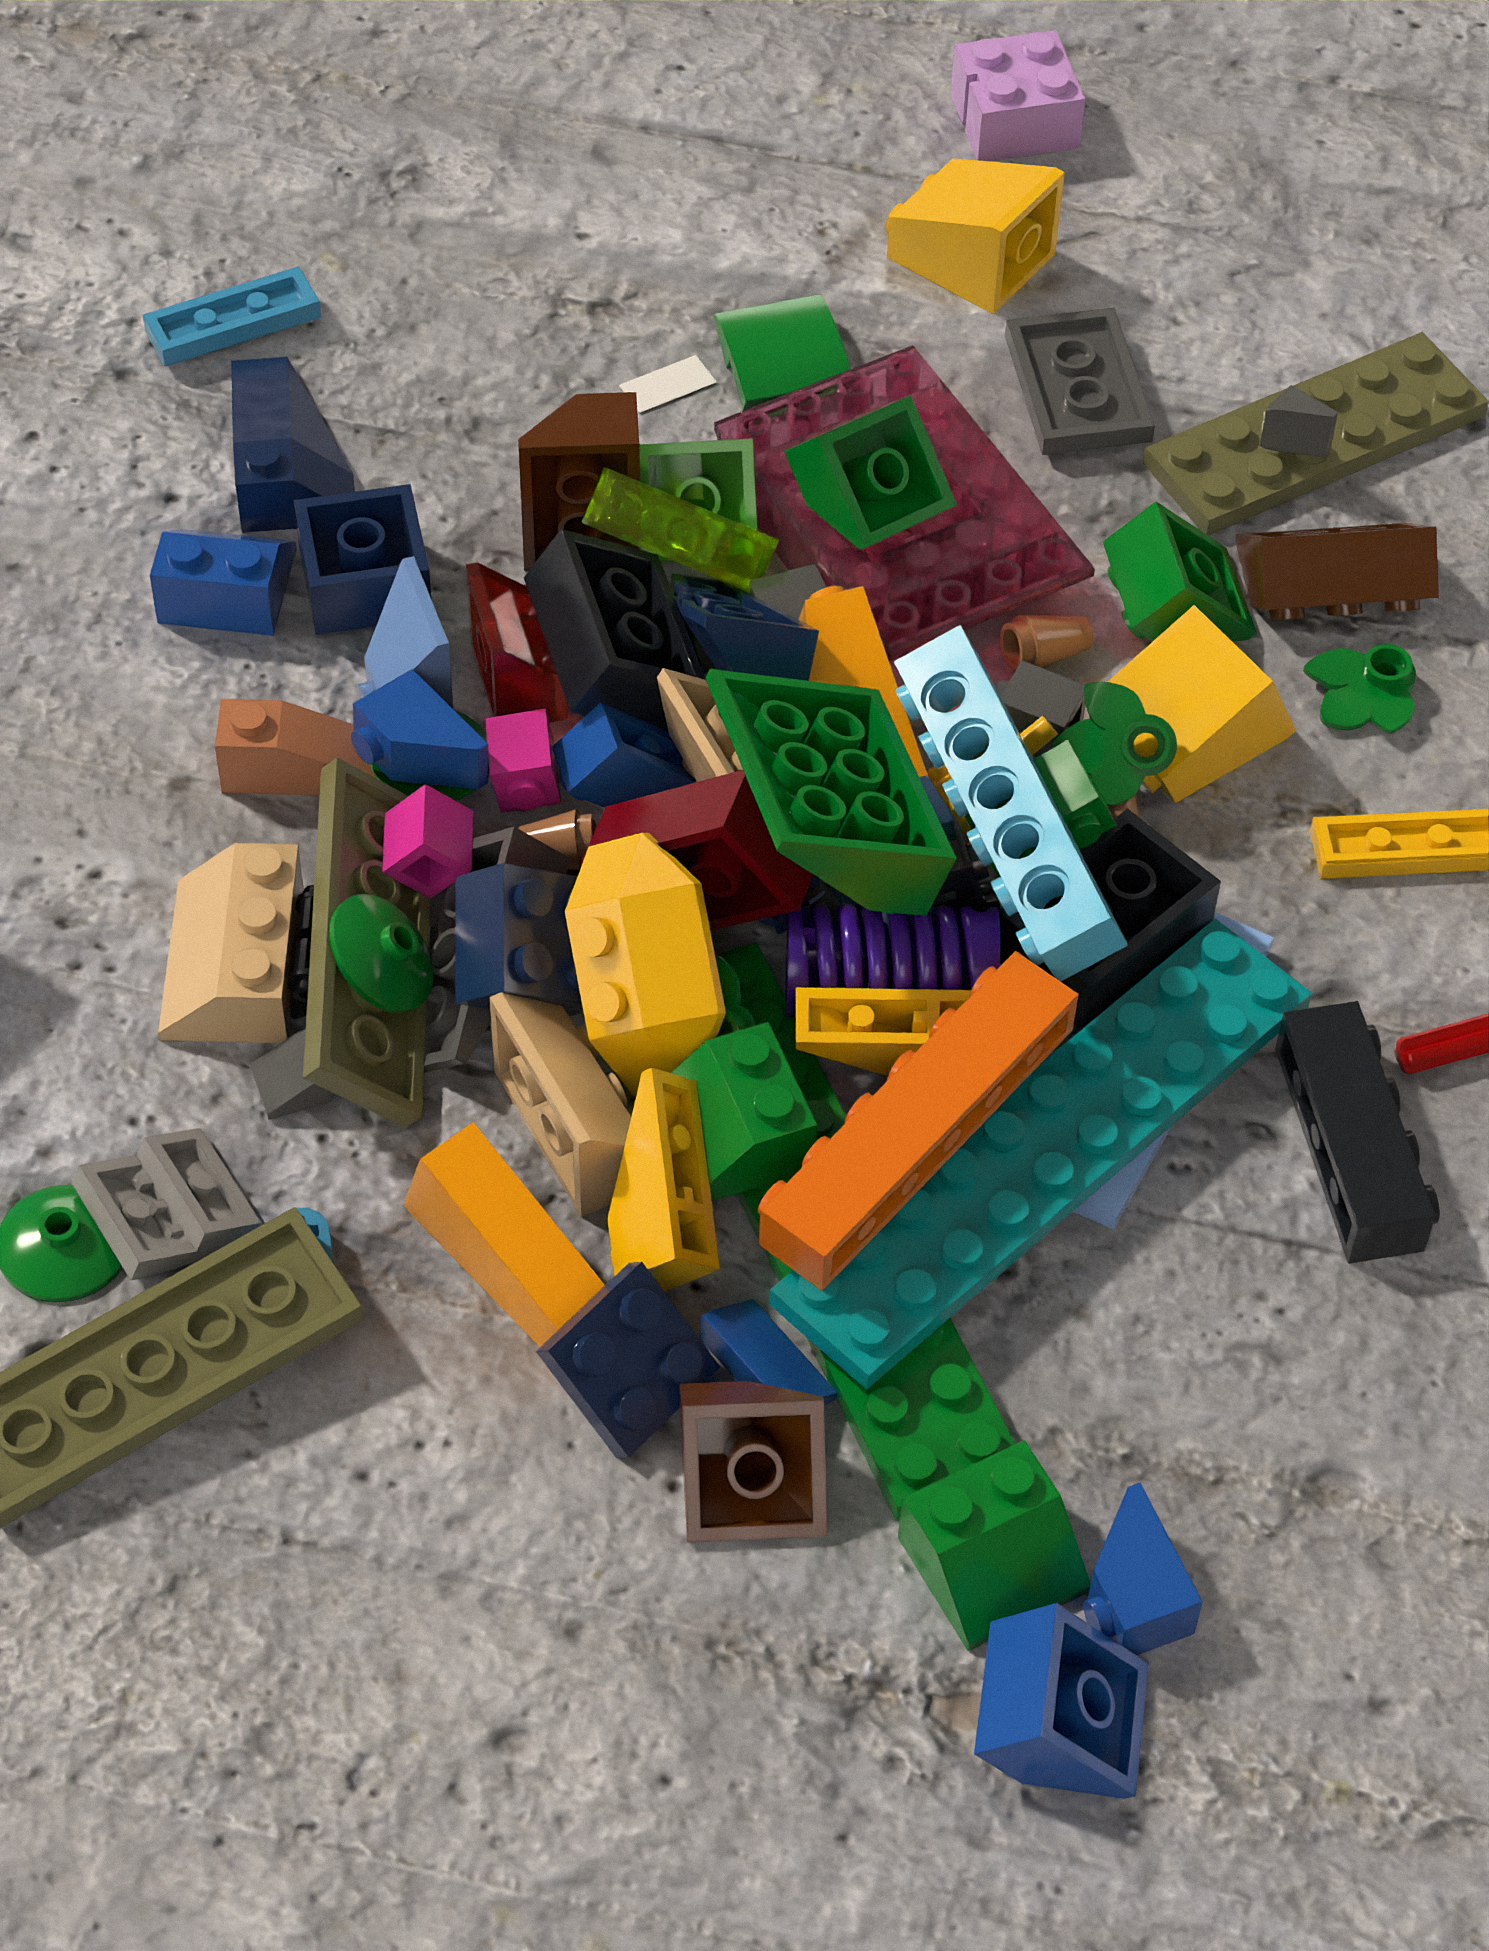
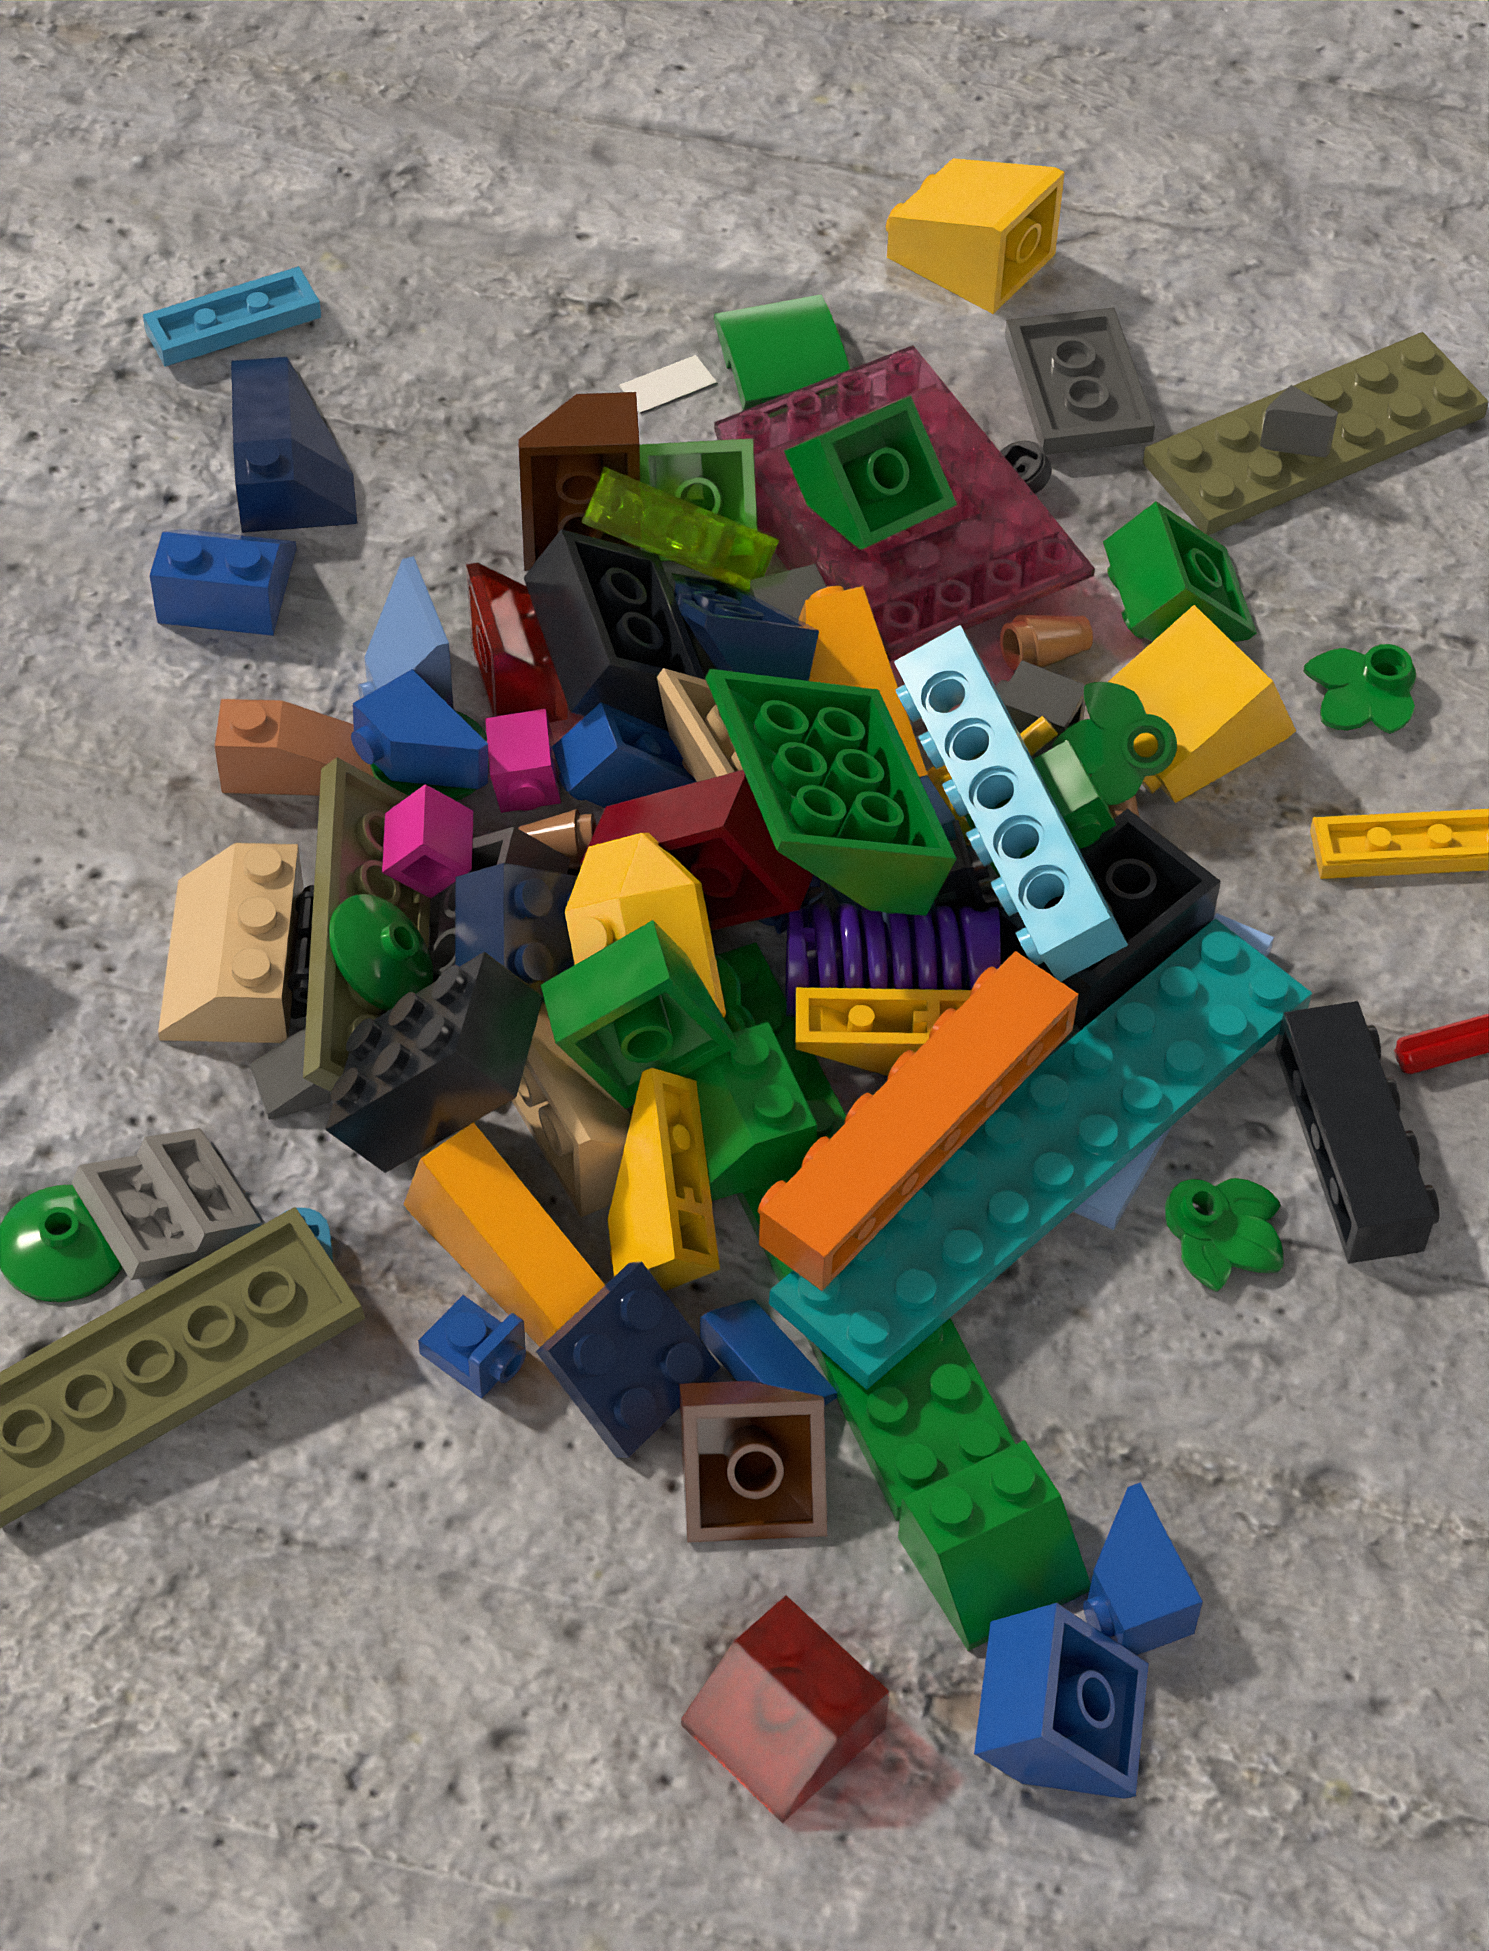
(353, 553): dark blue brick -> none
(434, 1062): none -> black brick
(475, 1346): none -> blue bracket
(634, 1012): none -> green slope
(787, 1709): none -> clear red slope
(1017, 96): lavender piece -> none
(1030, 463): none -> black tile
(1230, 1232): none -> green plate
(1340, 568): reddish brown slope -> none

